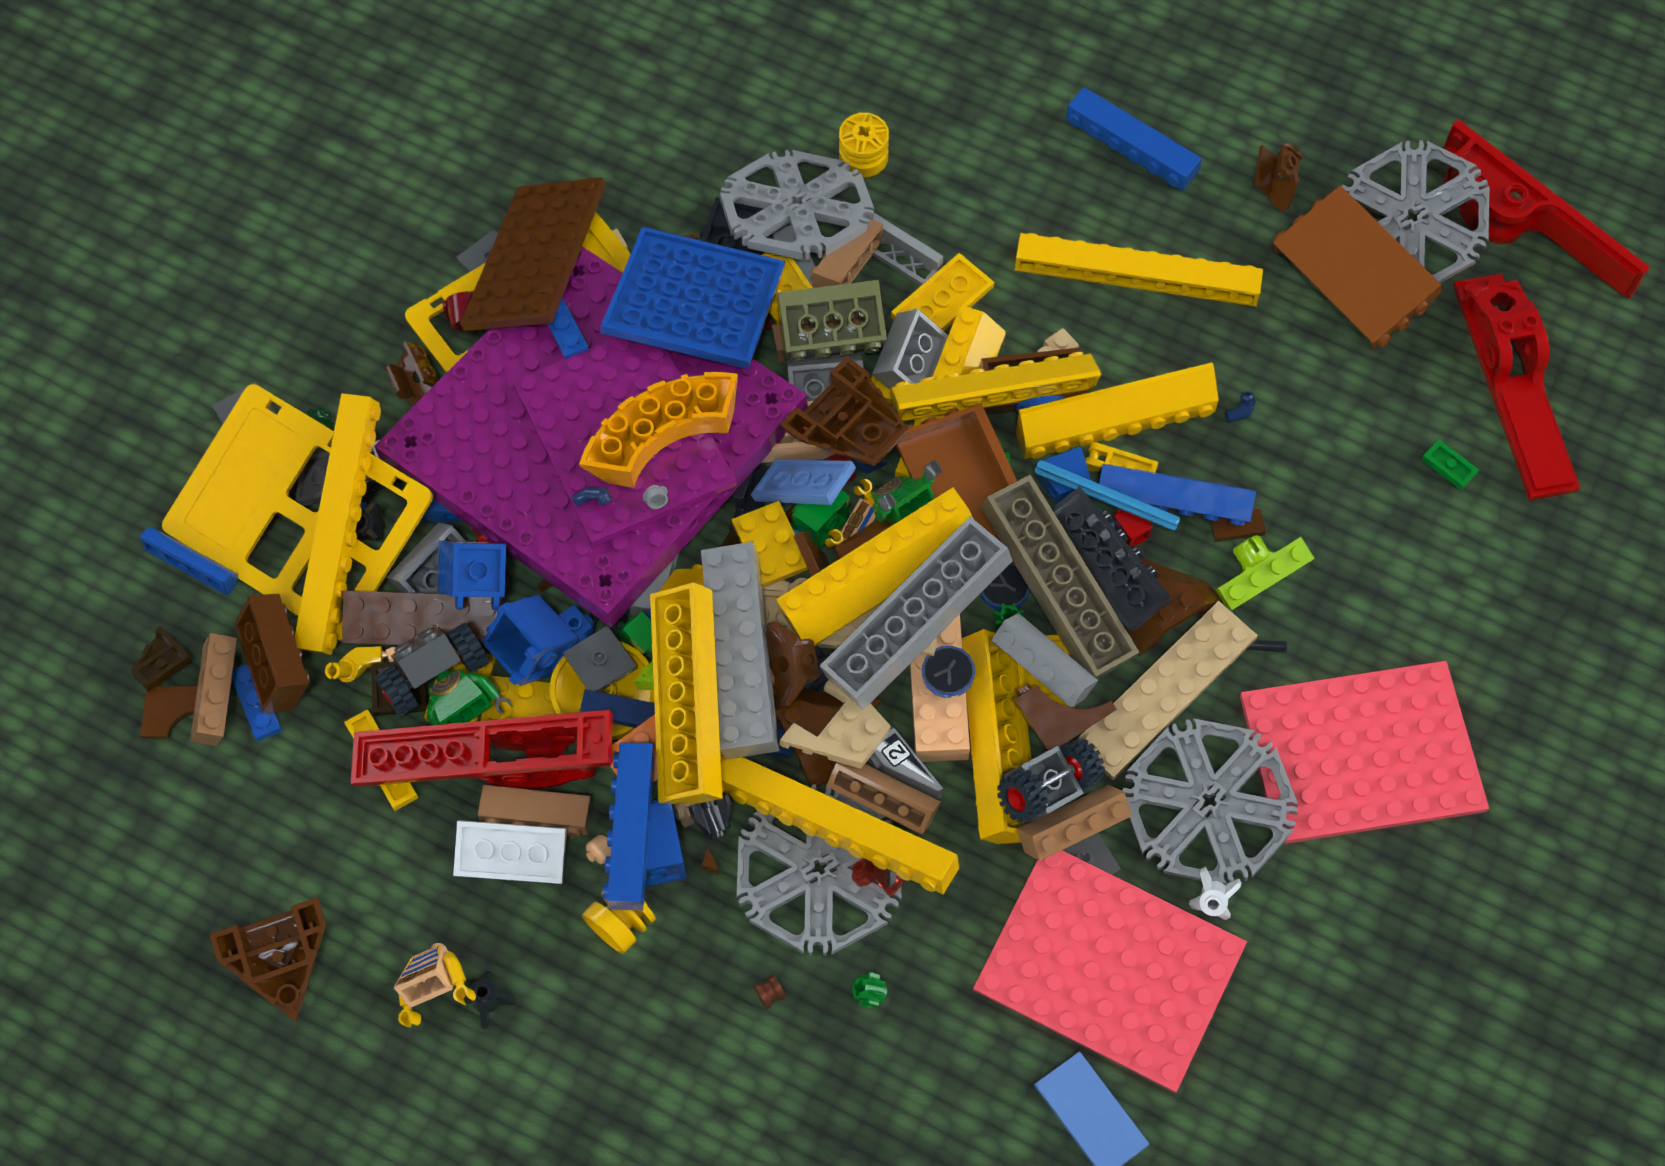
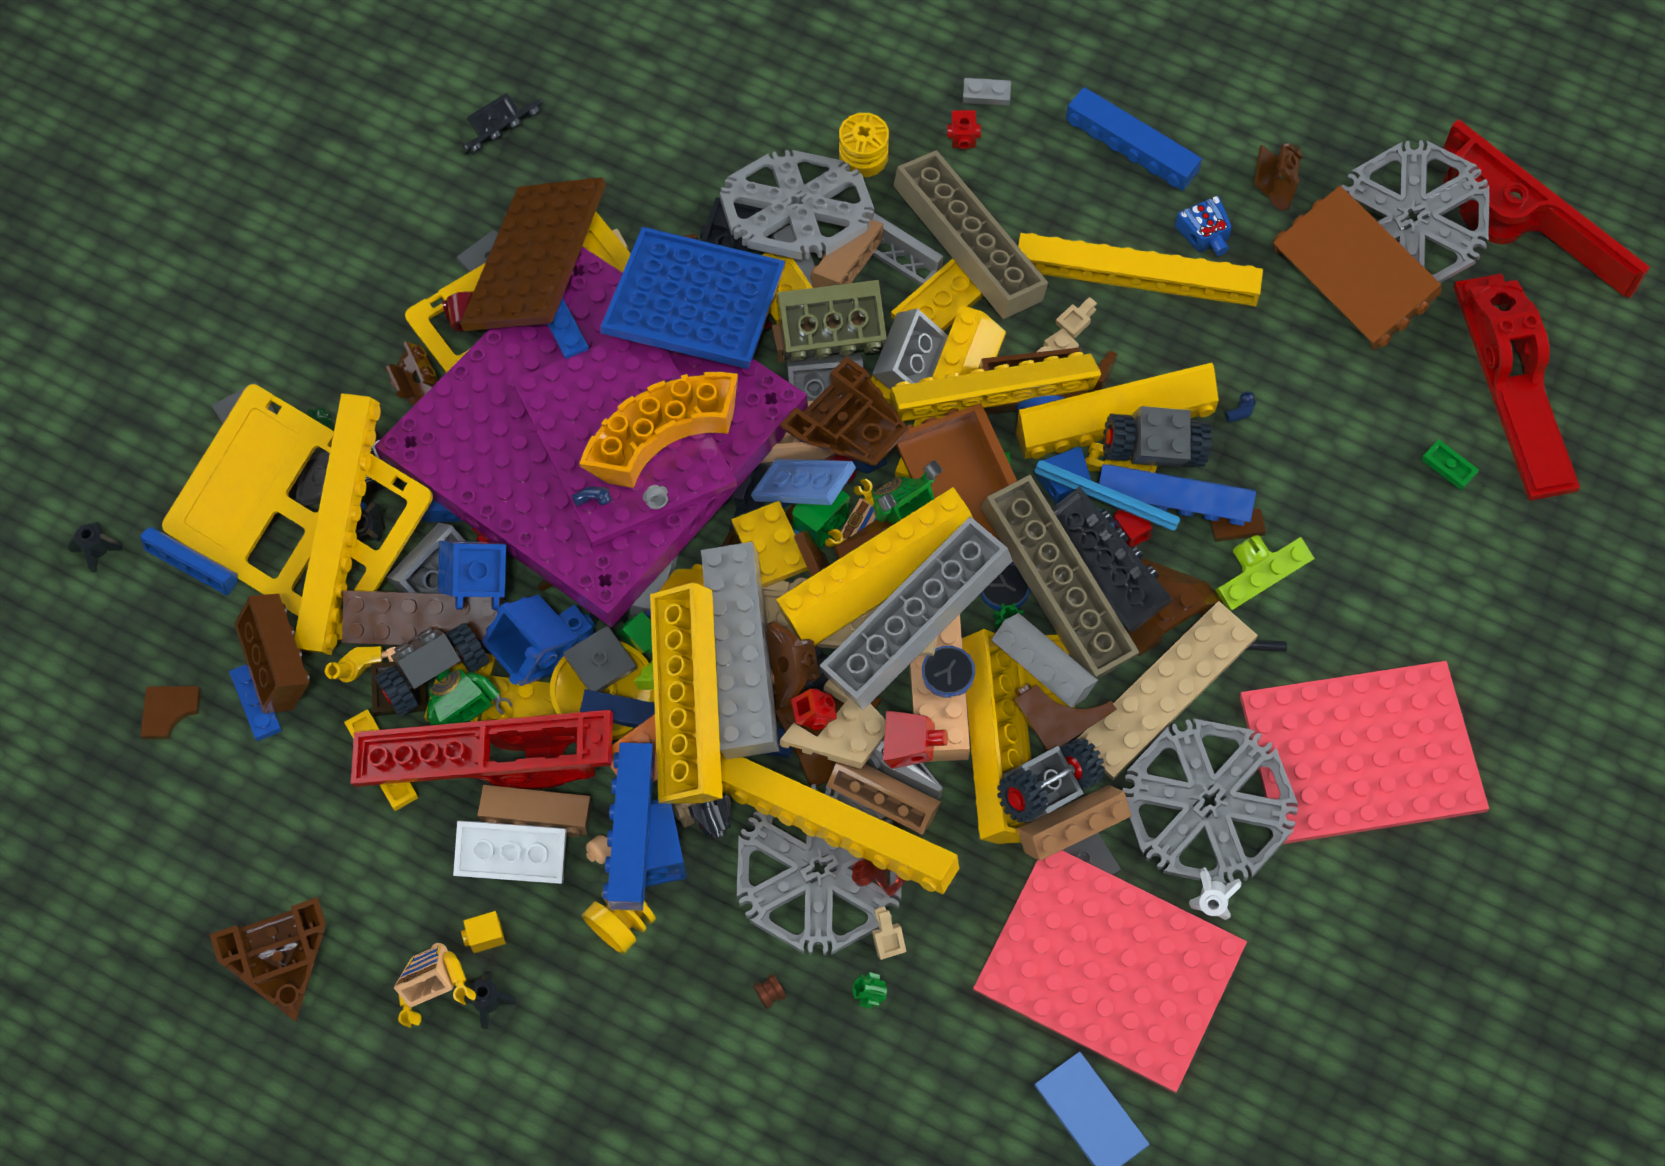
(92, 543): none -> black brick
(159, 660): dark brown wing -> none
(213, 690): medium nougat brick -> none
(483, 932): none -> yellow brick
(495, 117): none -> black bracket
(709, 863): reddish brown piece -> none
(814, 709): none -> red brick
(889, 937): none -> tan plate
(910, 739): none -> torso
(963, 129): none -> red brick
(970, 234): none -> dark tan brick
(987, 91): none -> light grey plate
(1076, 319): none -> tan plate
(1106, 367): none -> reddish brown tile
(1157, 438): none -> brick
(1205, 226): none -> blue torso

